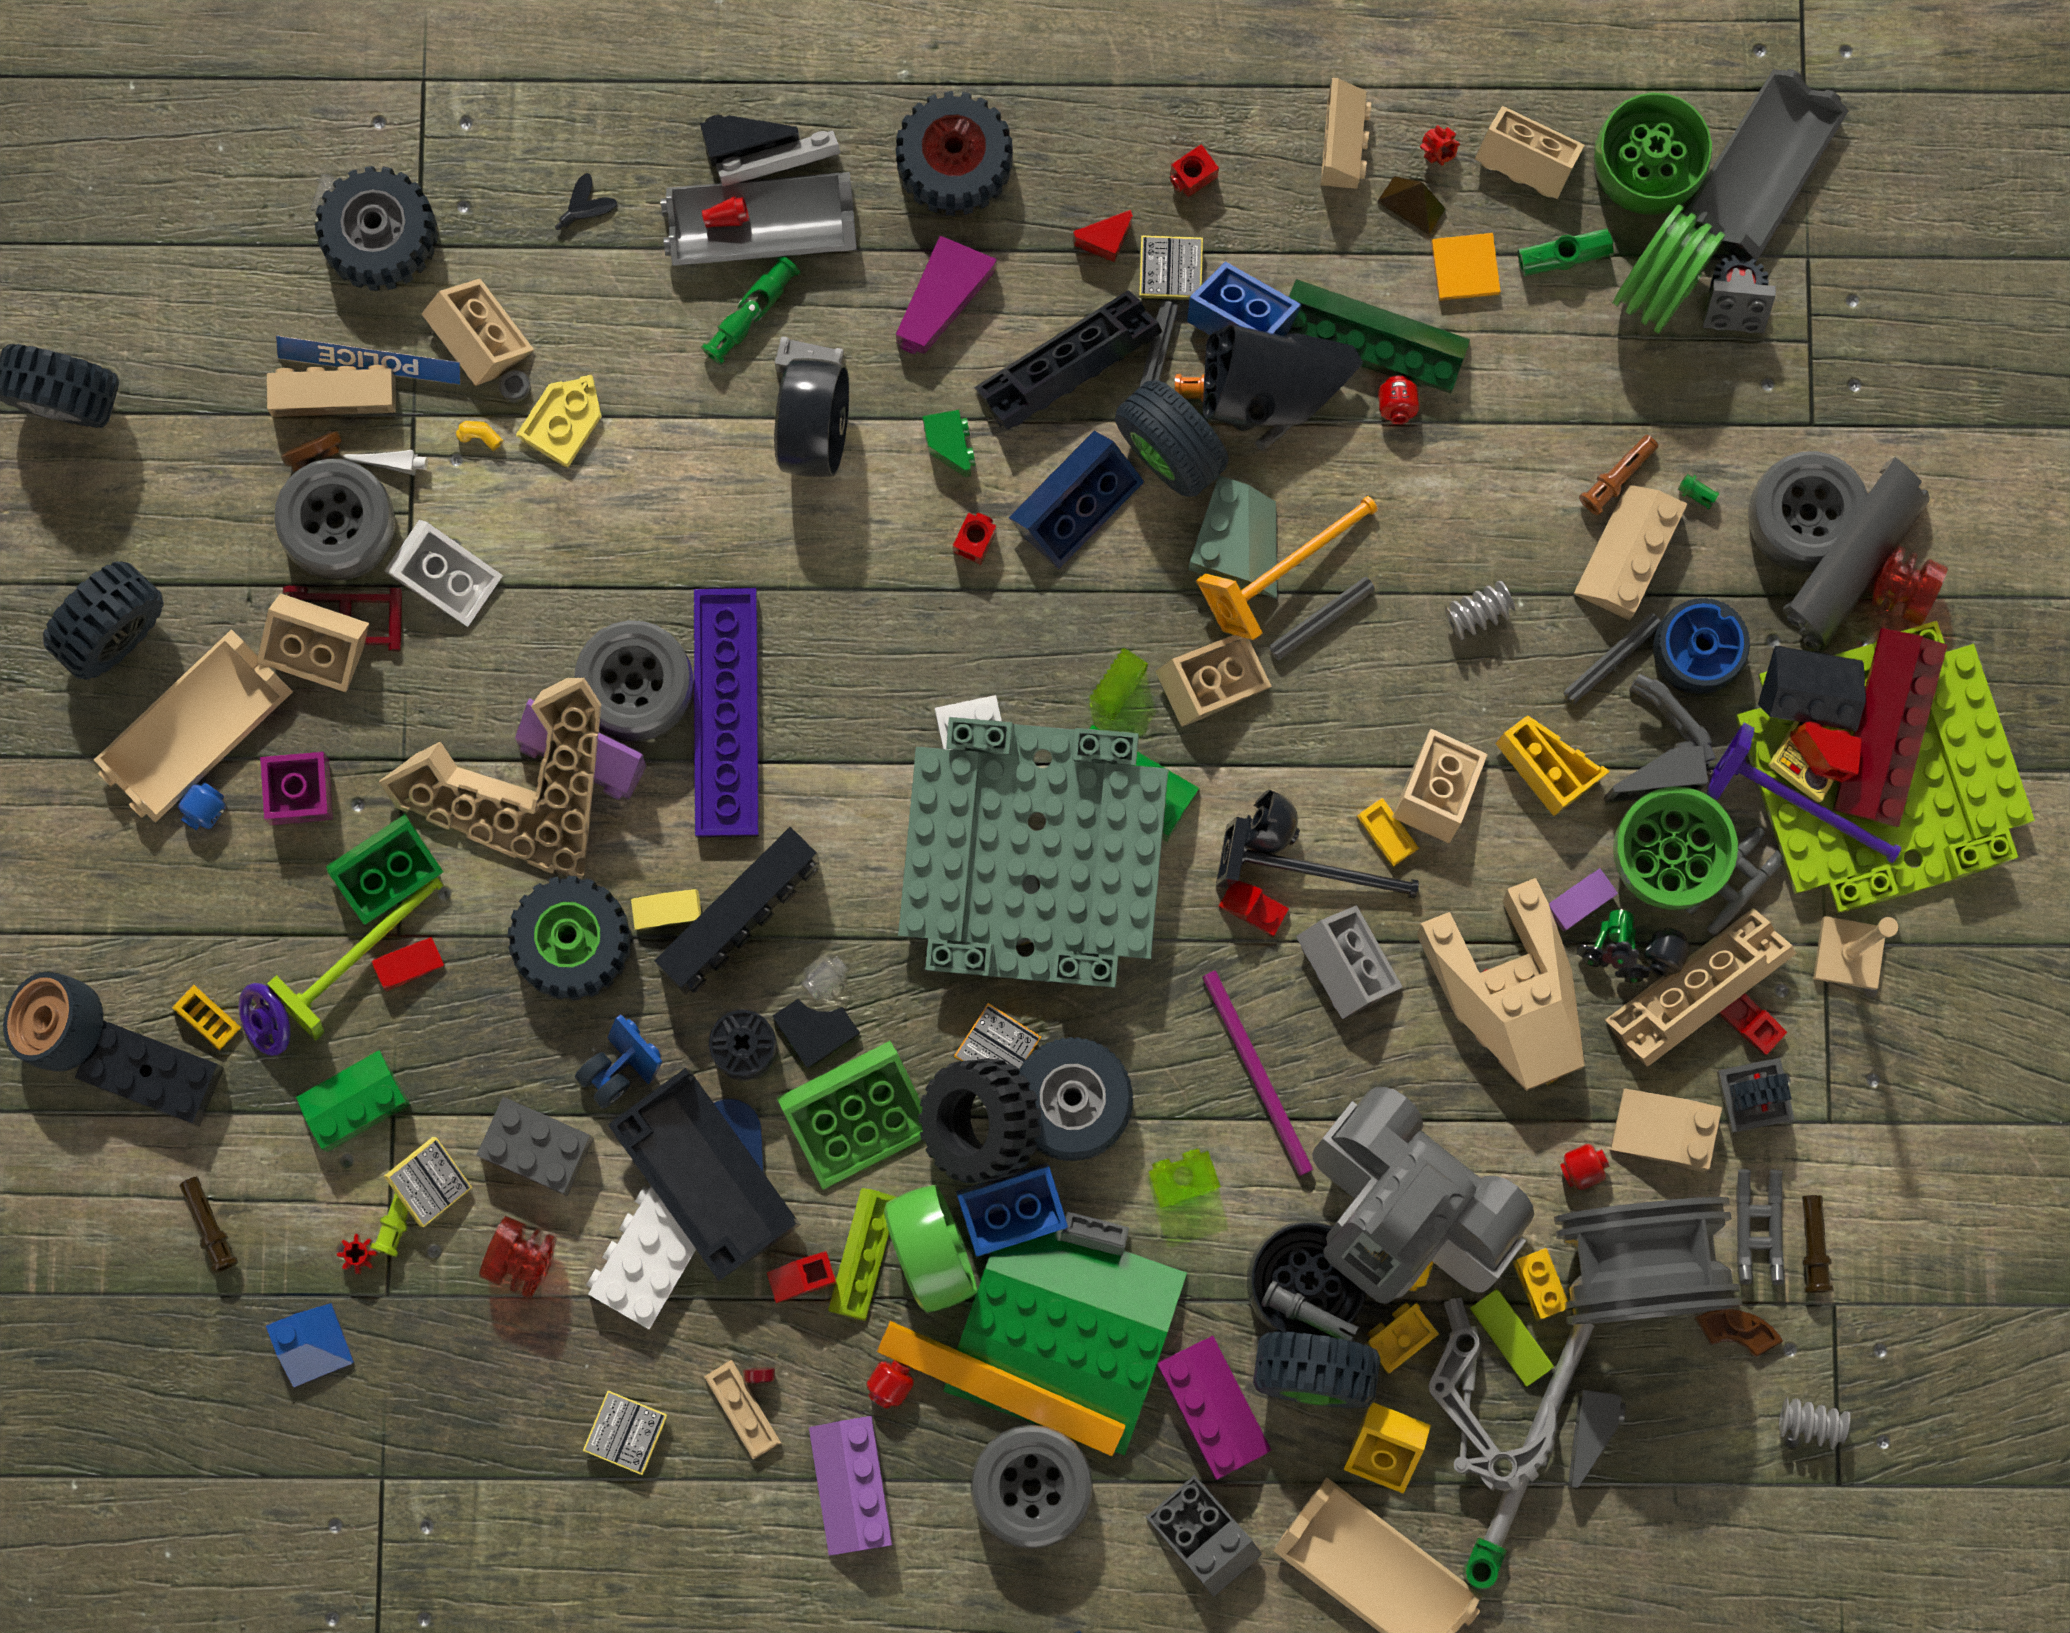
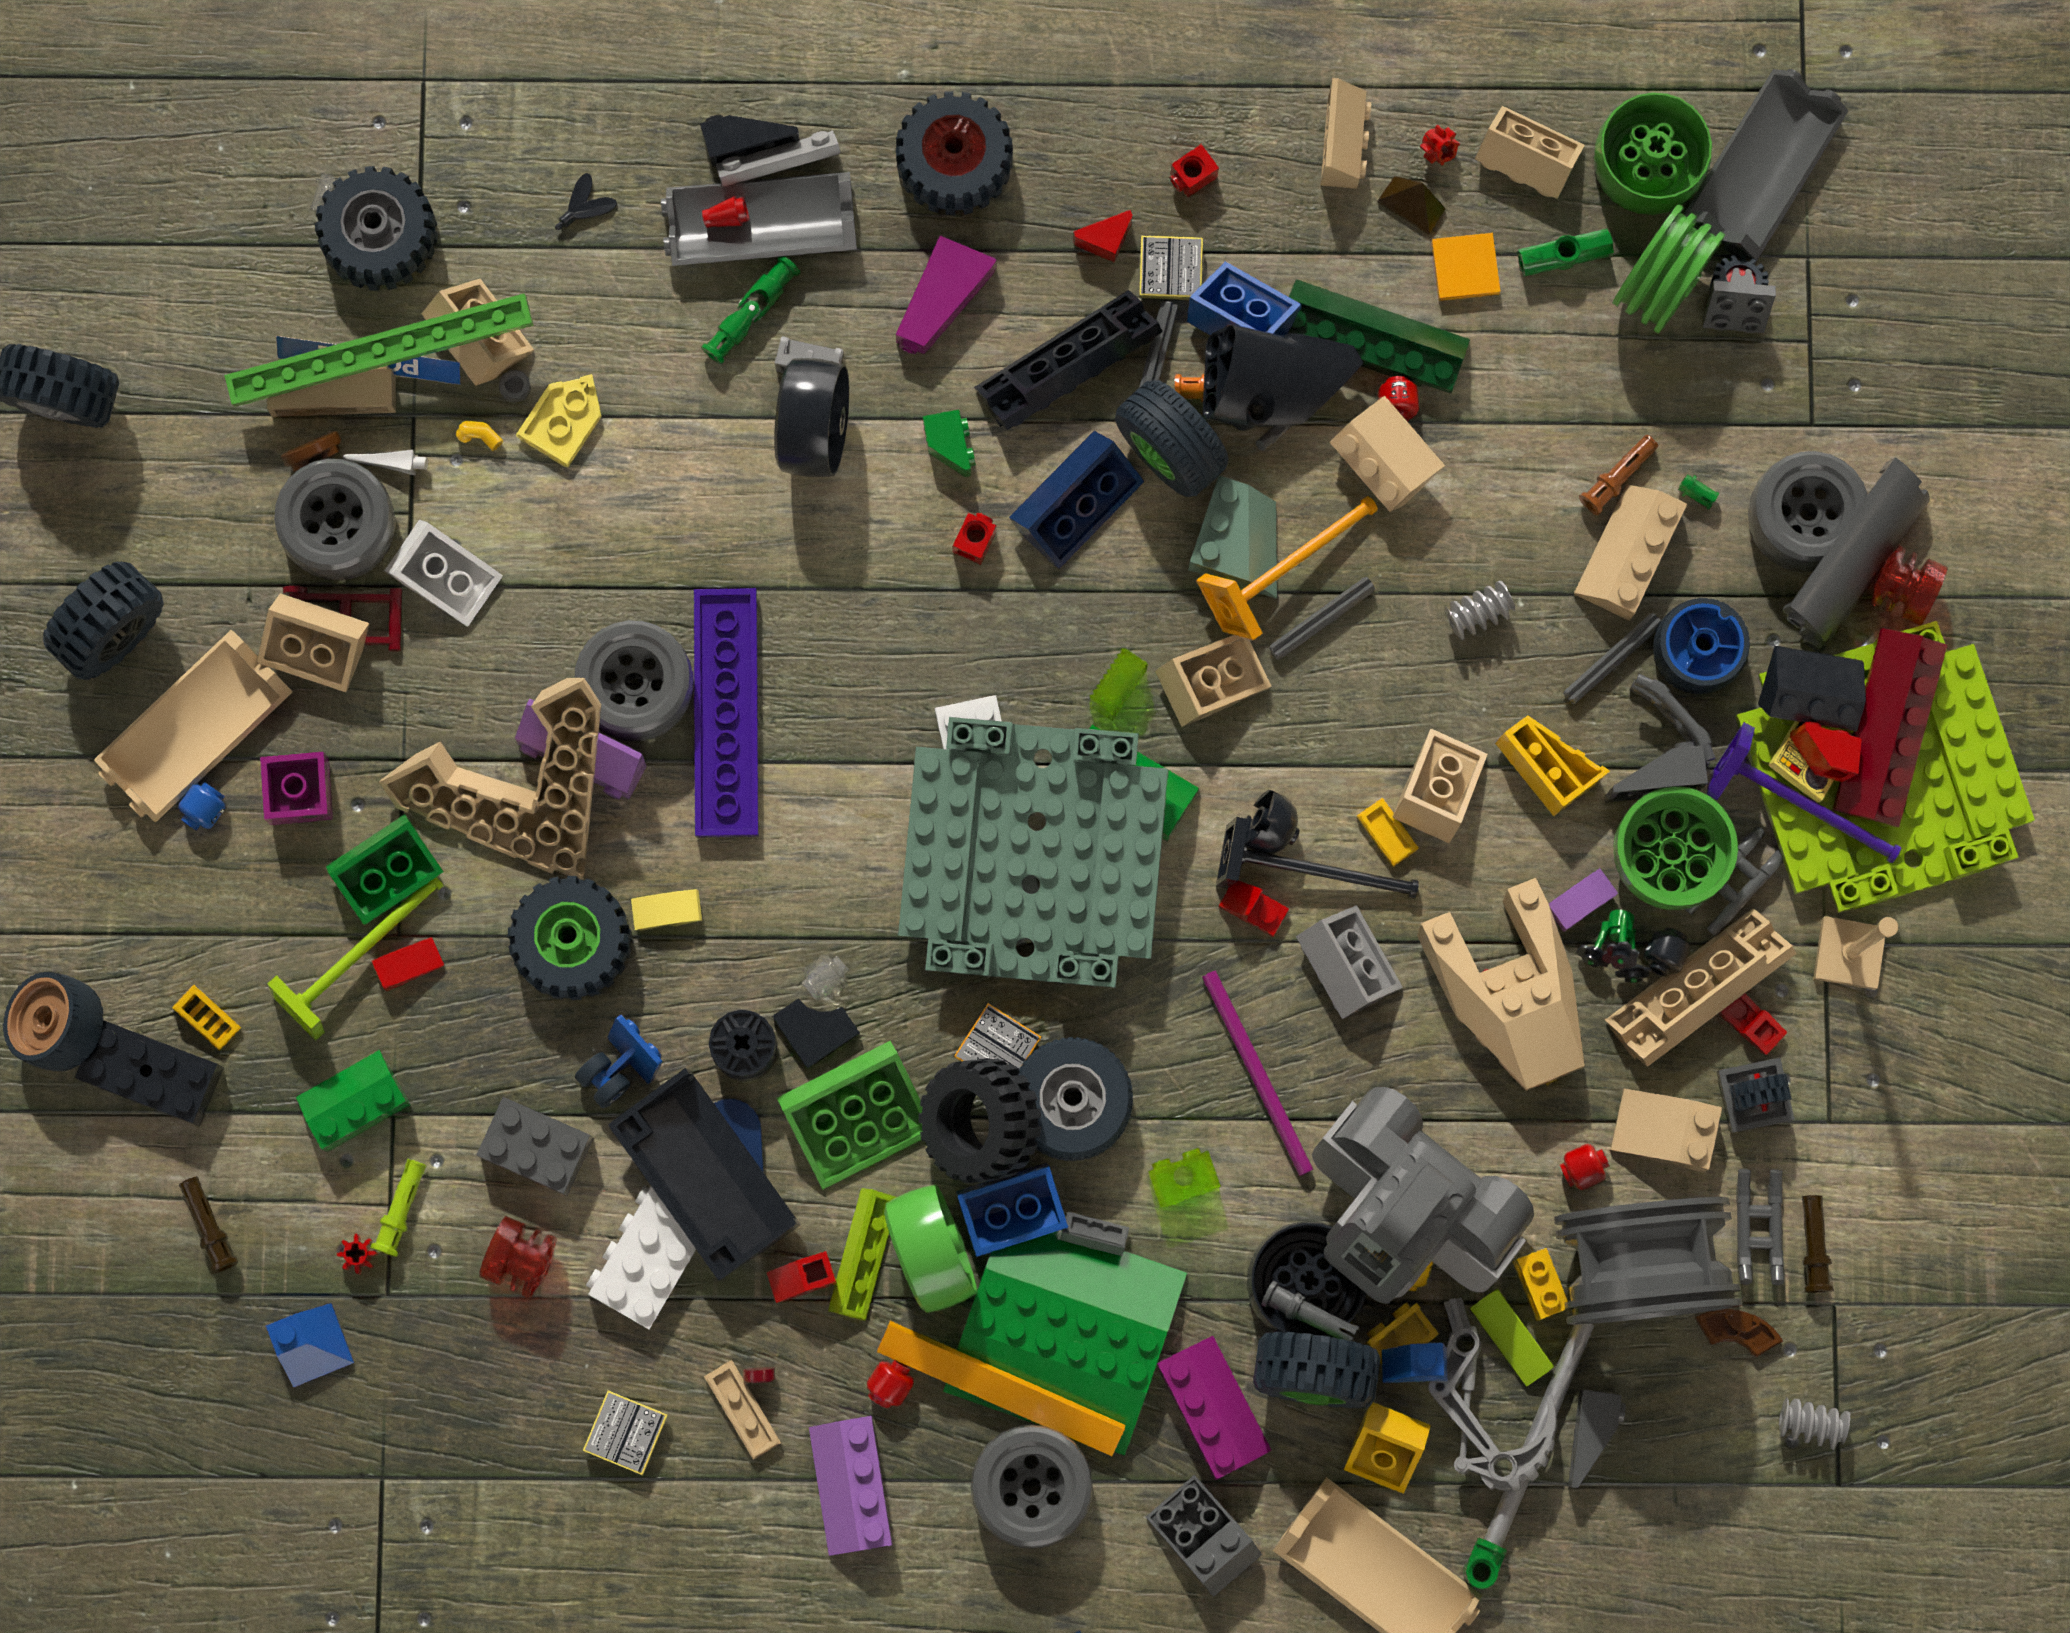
(264, 1019): dark purple plate -> none
(379, 350): none -> bright green plate
(428, 1181): light grey tile -> none
(738, 911): black brick -> none
(1387, 454): none -> tan slope
(1415, 1363): none -> blue slope

